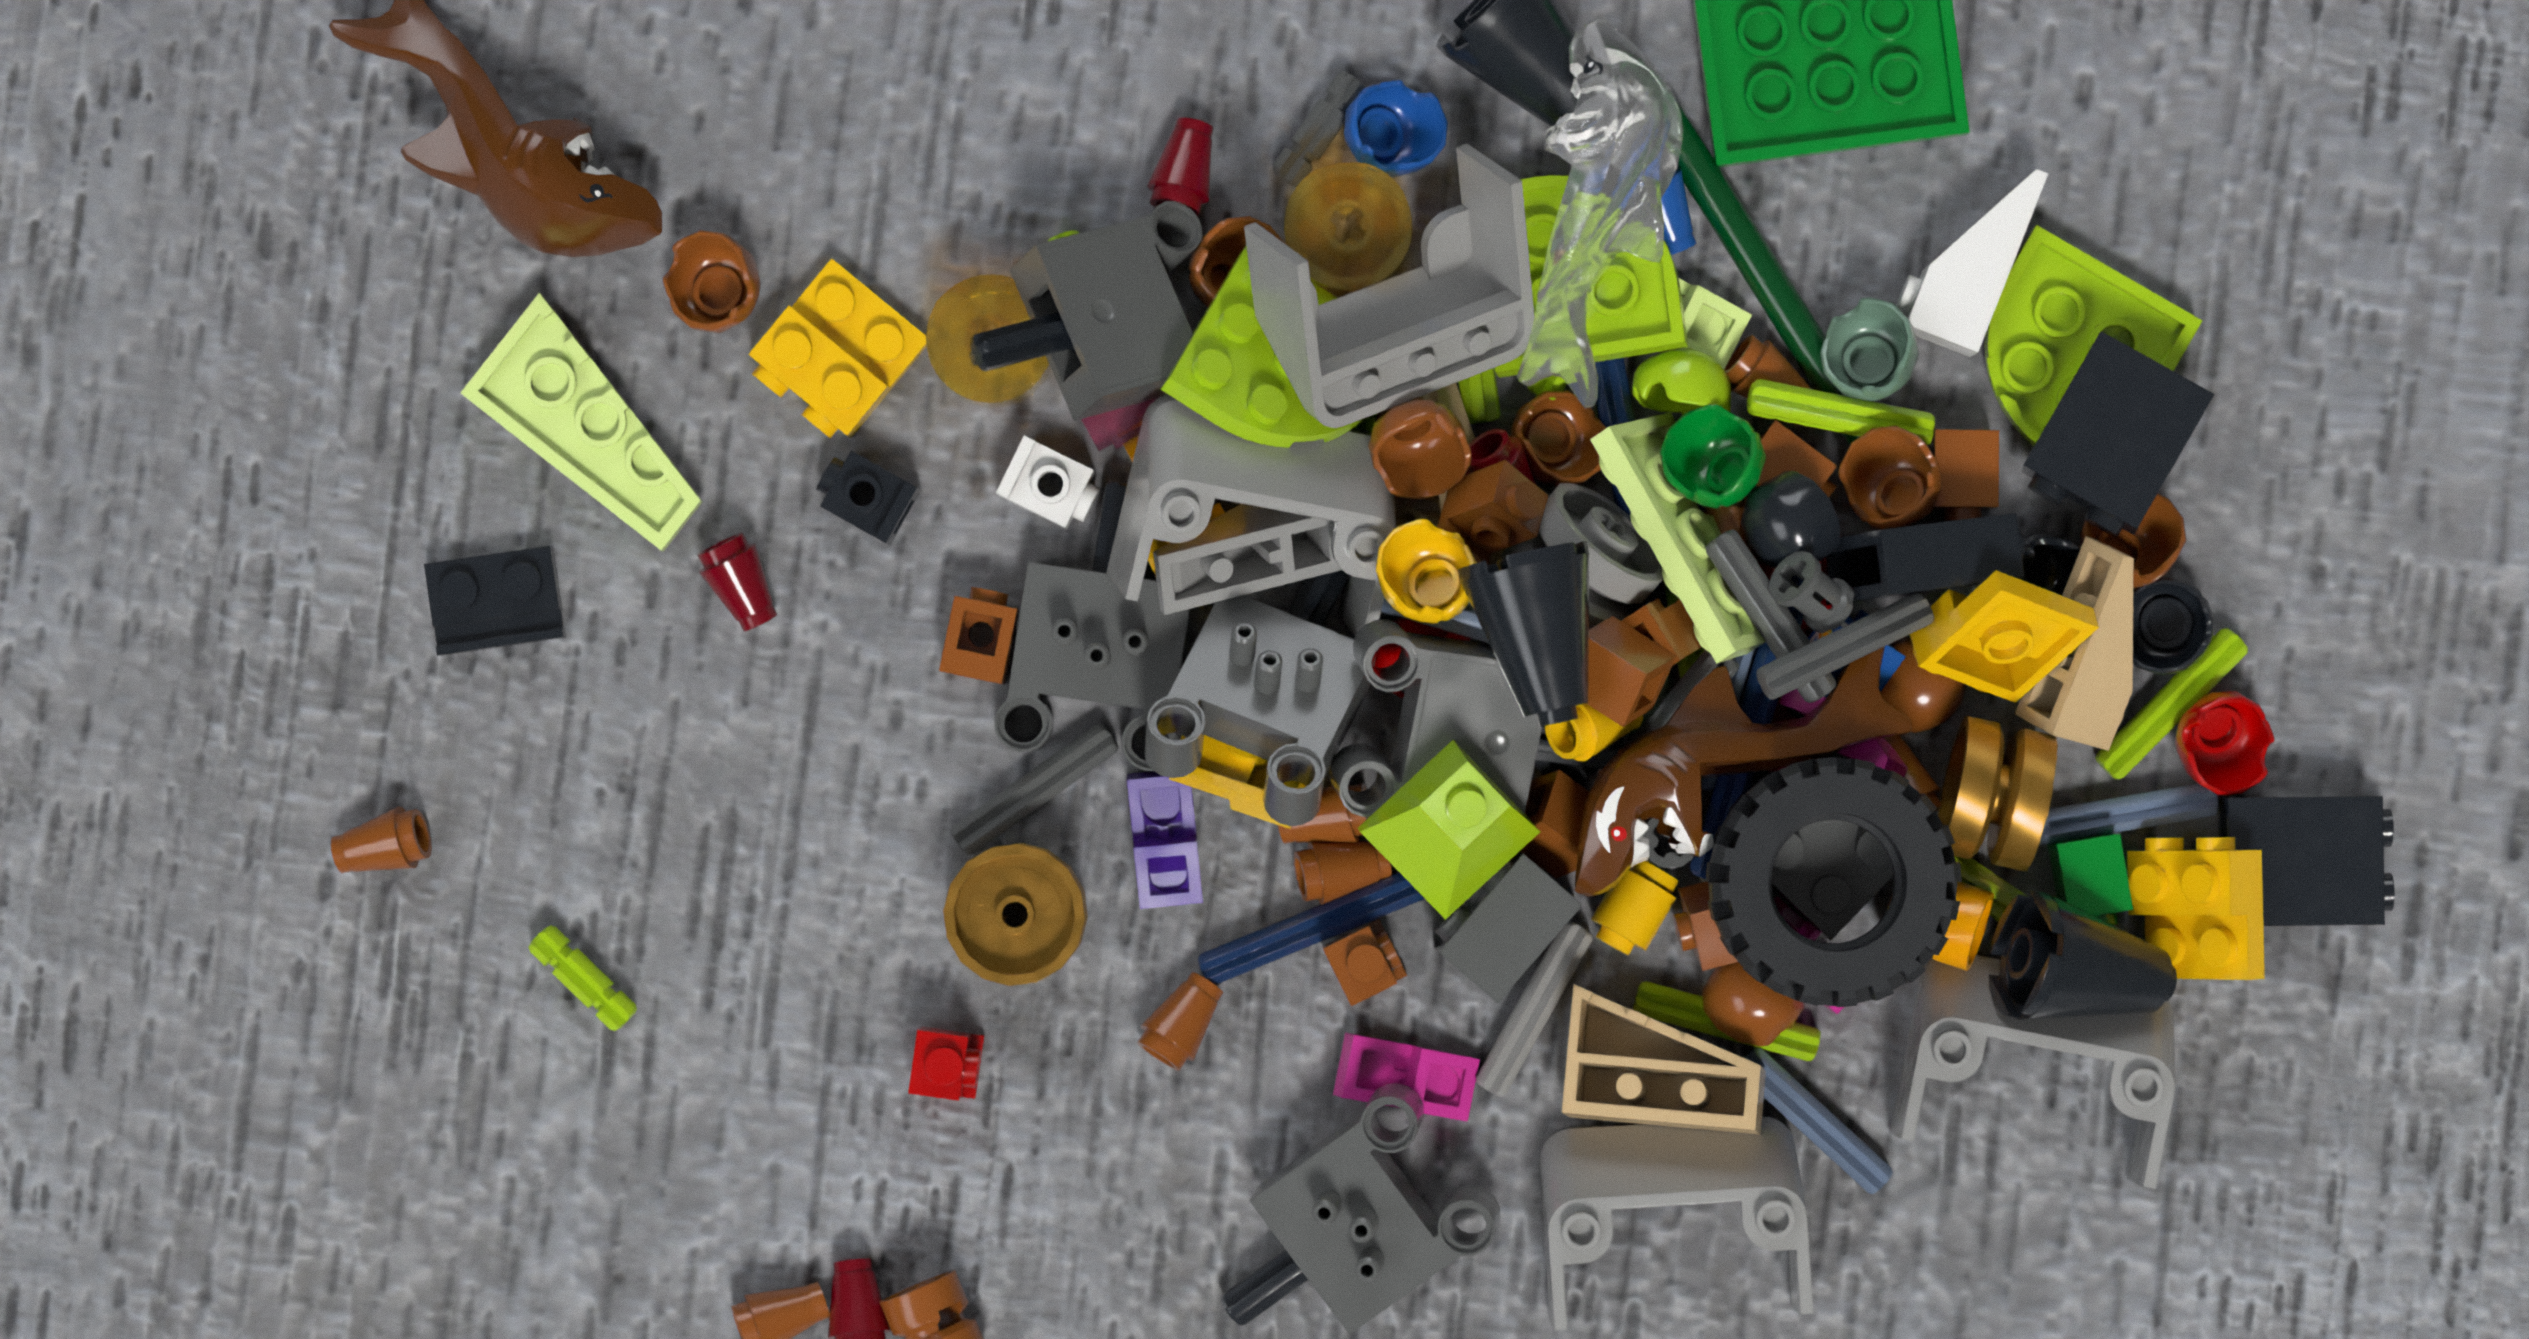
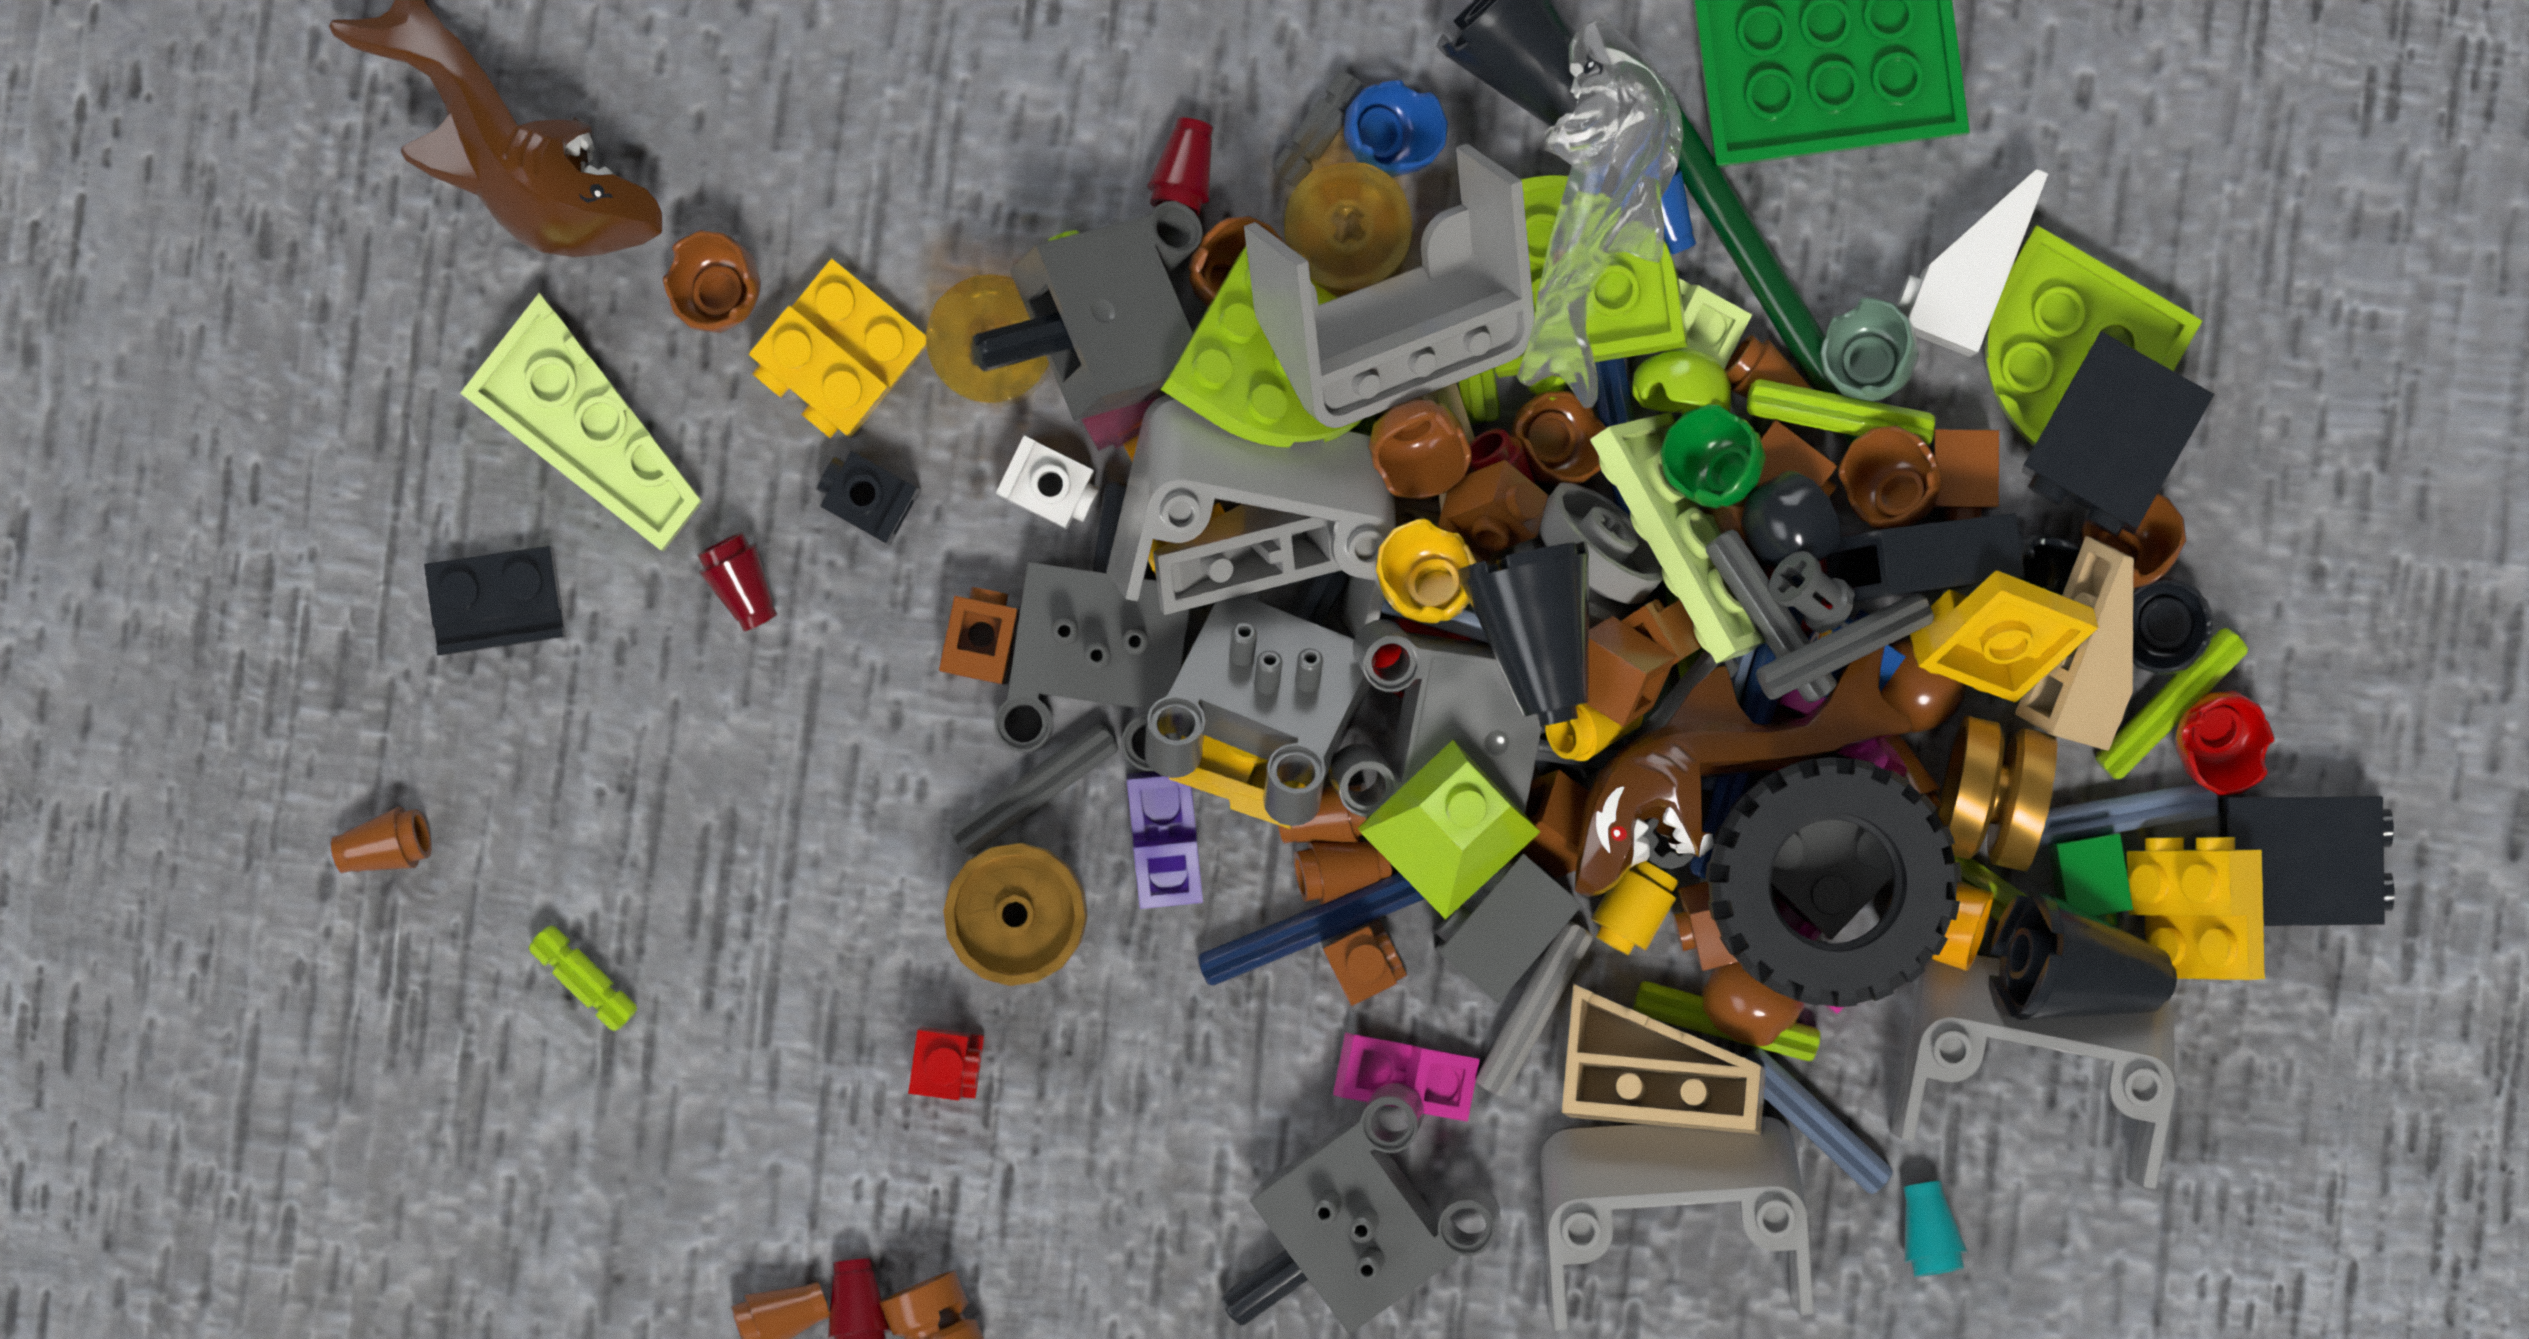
(1180, 1022): dark orange cone -> none
(1931, 1232): none -> teal cone

